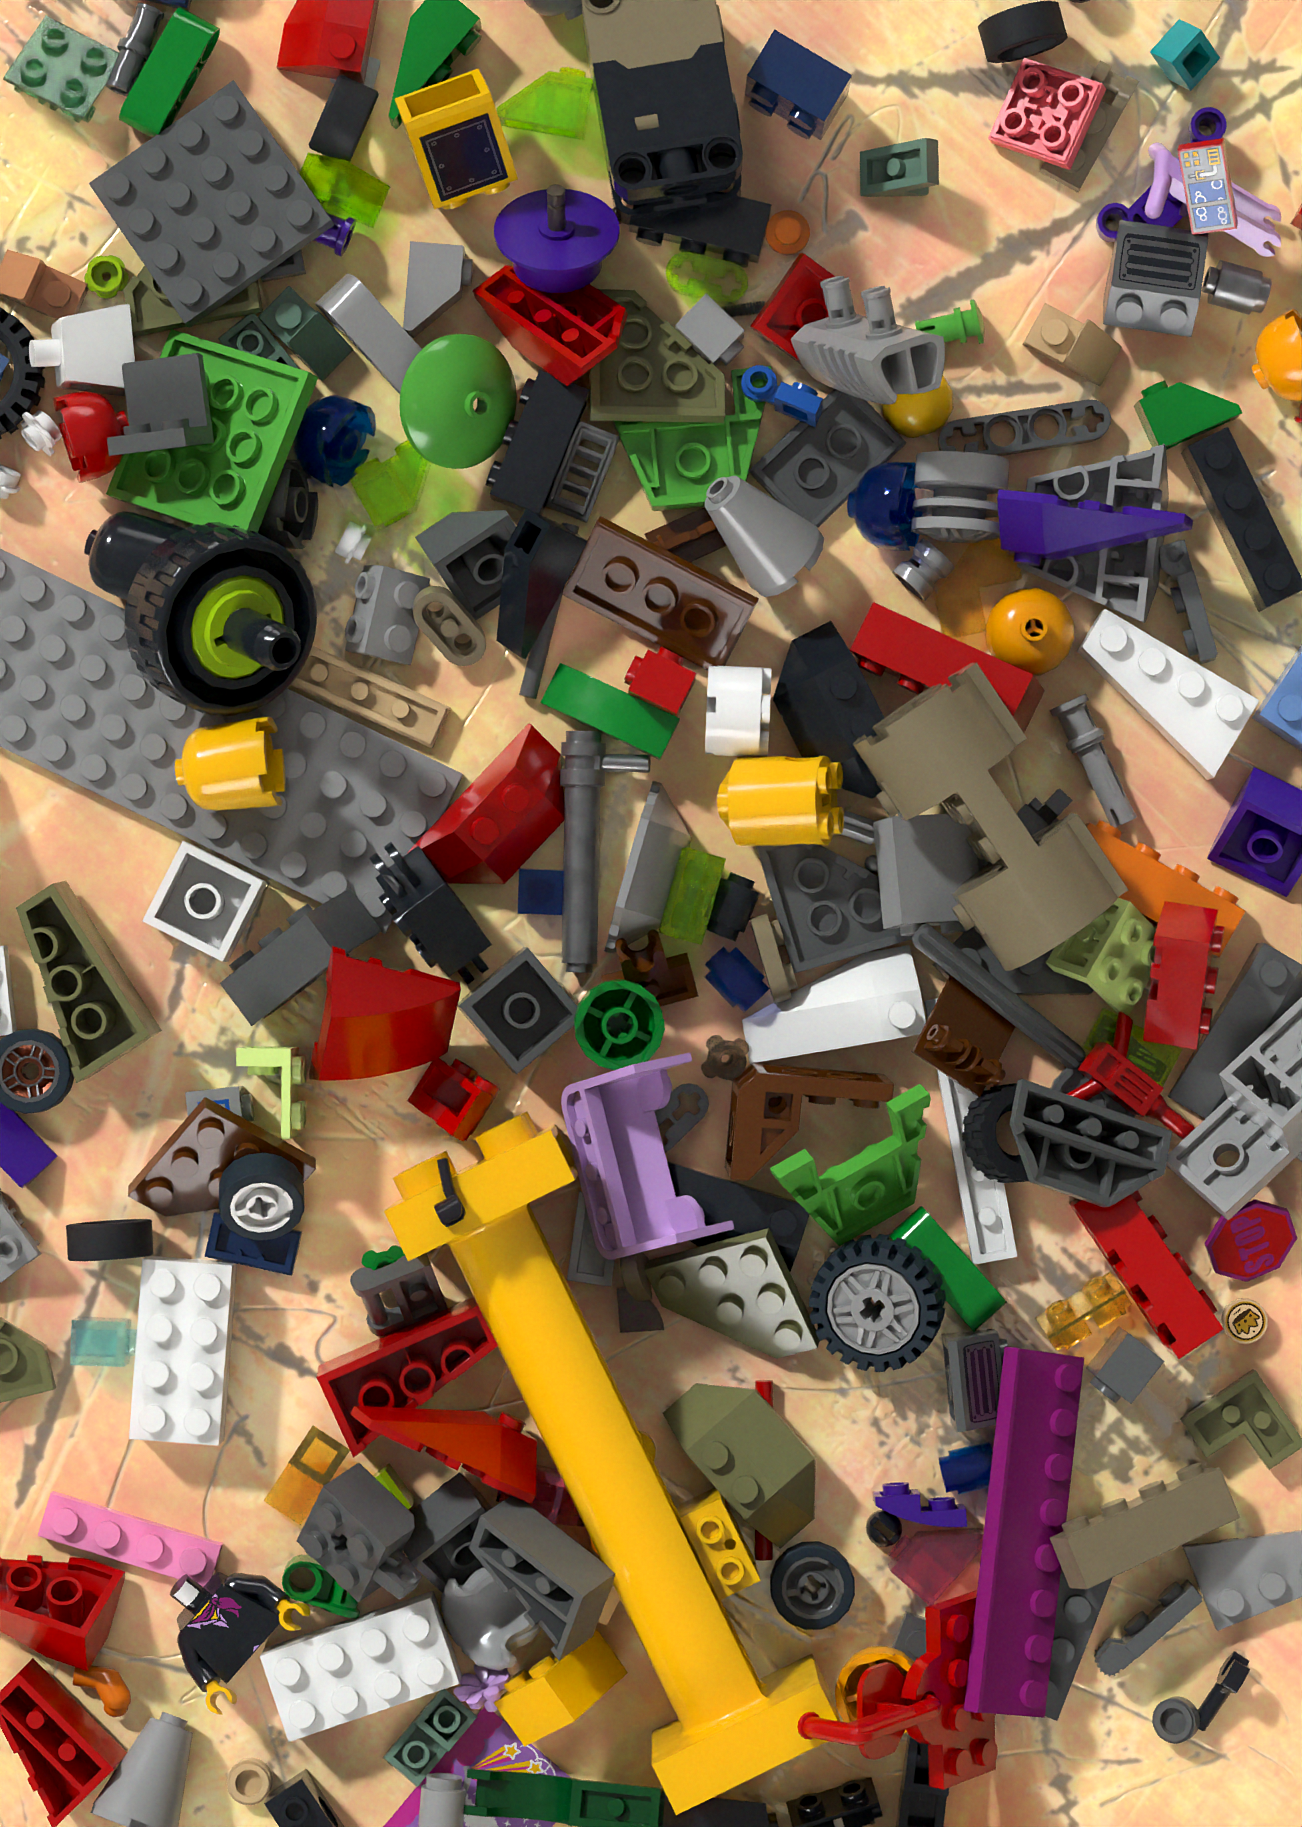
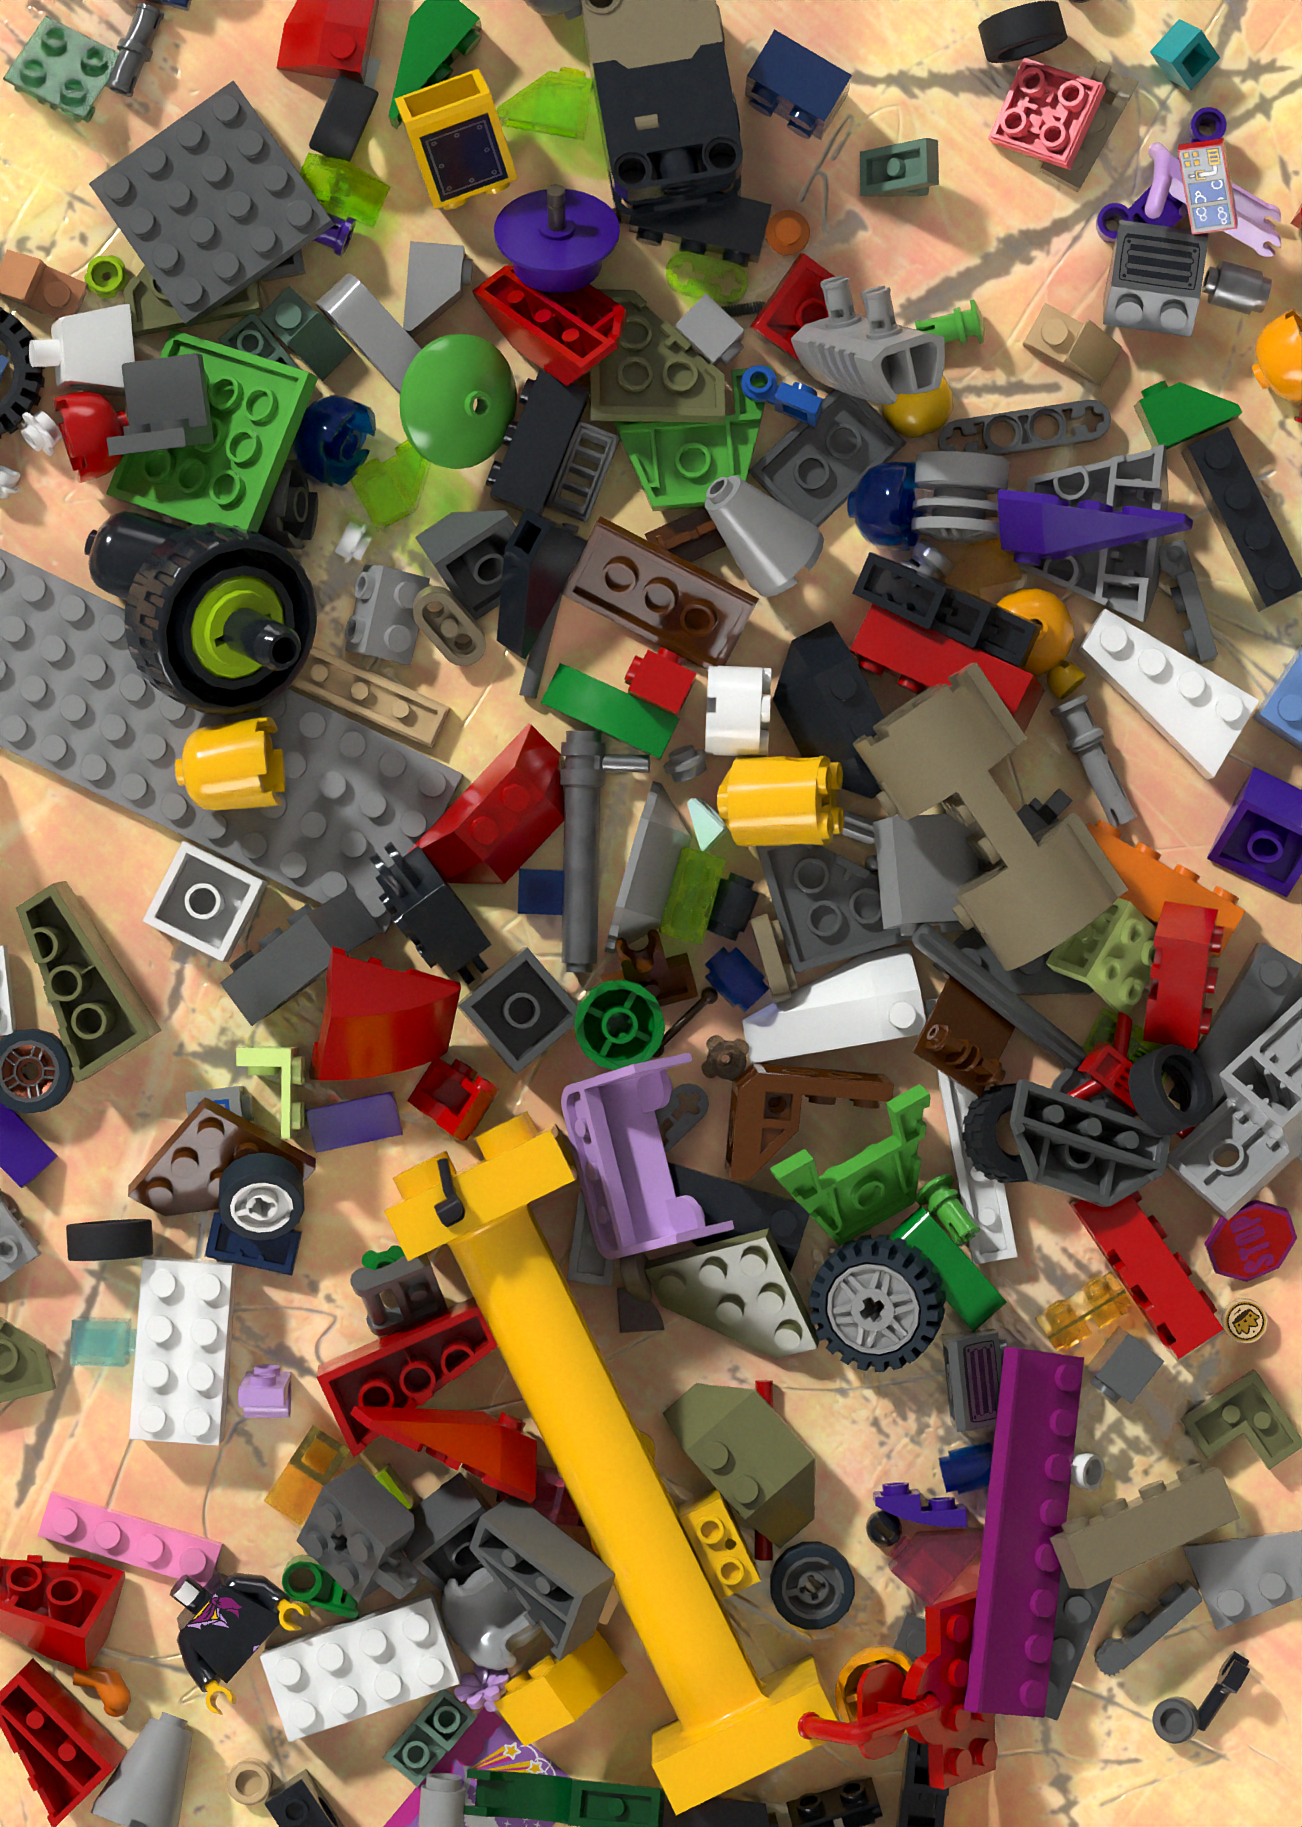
(169, 73): green beam -> none
(265, 1392): none -> lavender plate
(354, 1121): none -> dark purple slope
(686, 763): none -> light grey plate
(707, 824): none -> light aqua slope
(708, 996): none -> dark brown hinge
(946, 1205): none -> bright green pin
(947, 609): none -> black slope
(1065, 679): none -> yellow hinge
(1087, 1471): none -> white hinge
(1151, 1099): none -> black tyre

